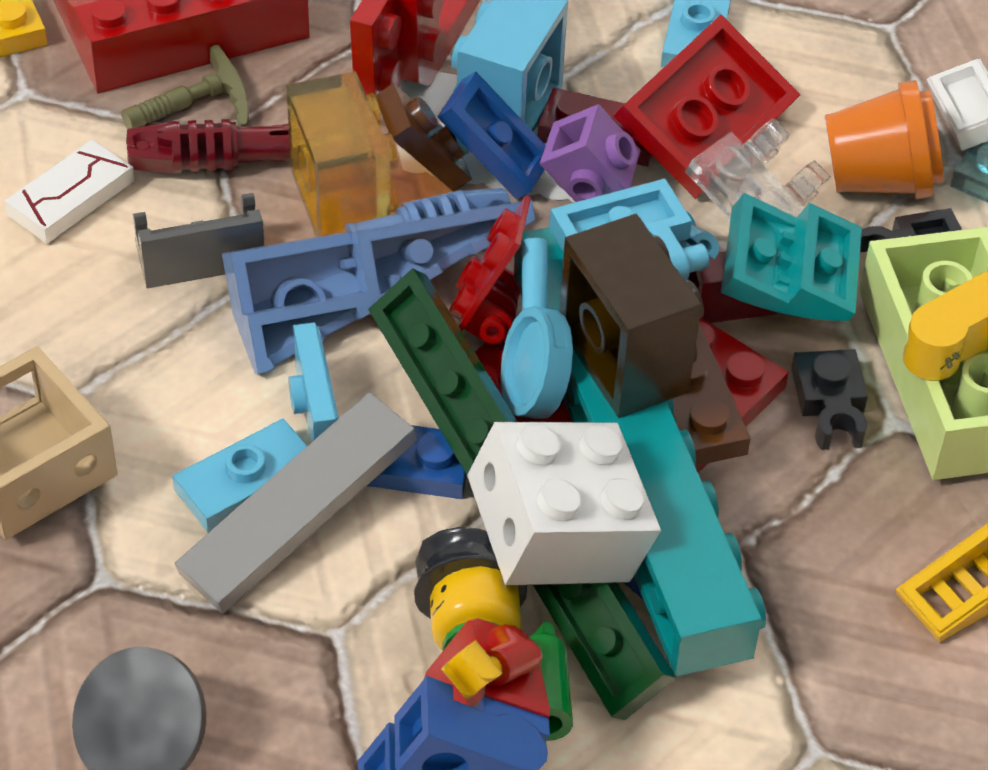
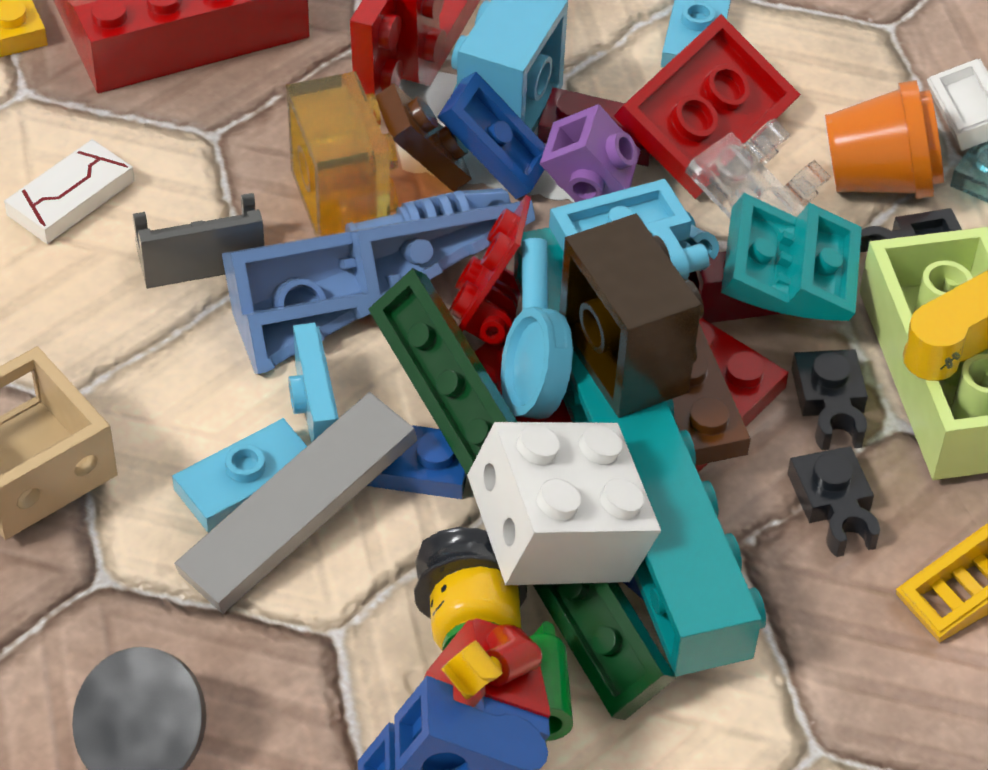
(204, 146): dark red hinge -> none
(224, 81): olive piece -> none
(835, 490): none -> black plate

